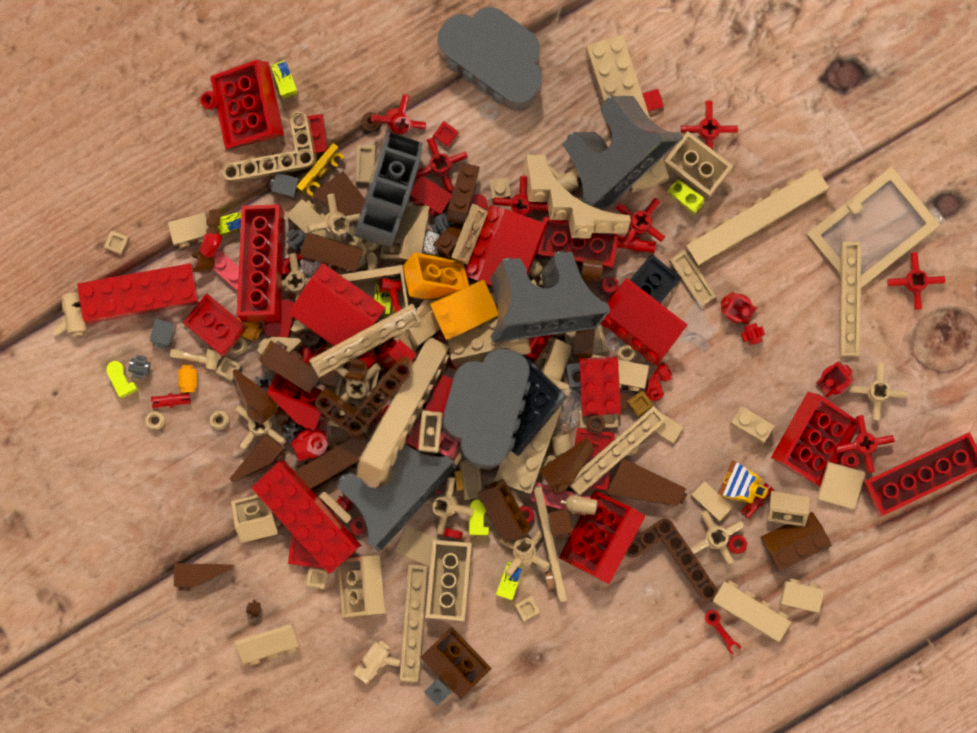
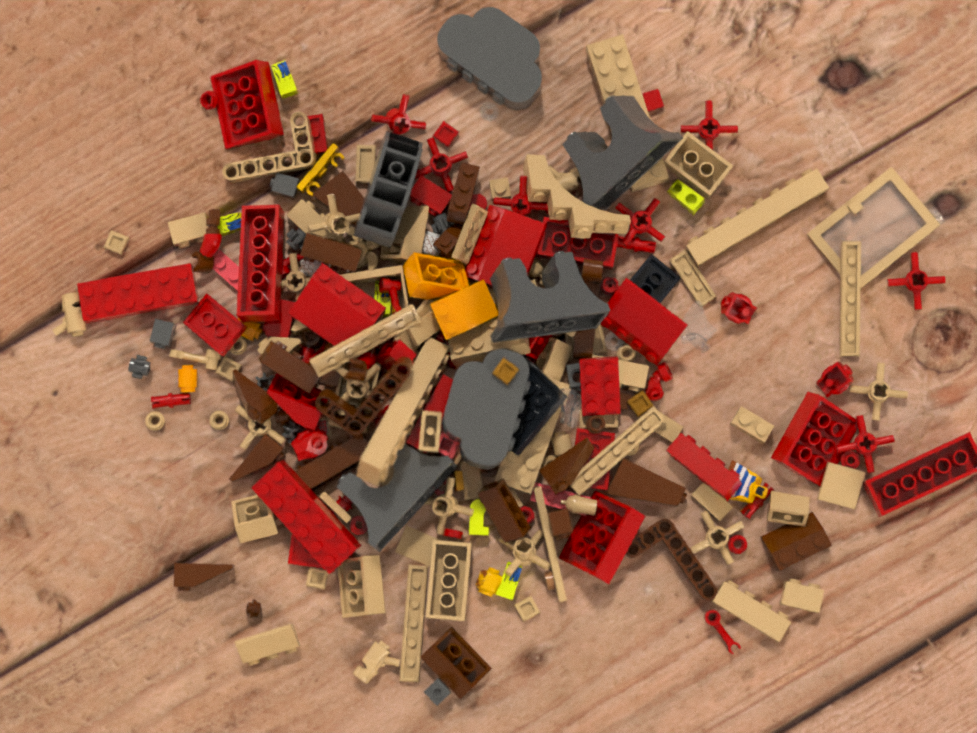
(117, 375): neon yellow leg -> none
(369, 127): reddish brown plate -> none
(488, 581): none -> yellow head
(505, 371): none -> pearl gold tile
(704, 467): none -> red brick
(752, 334): red gear -> none

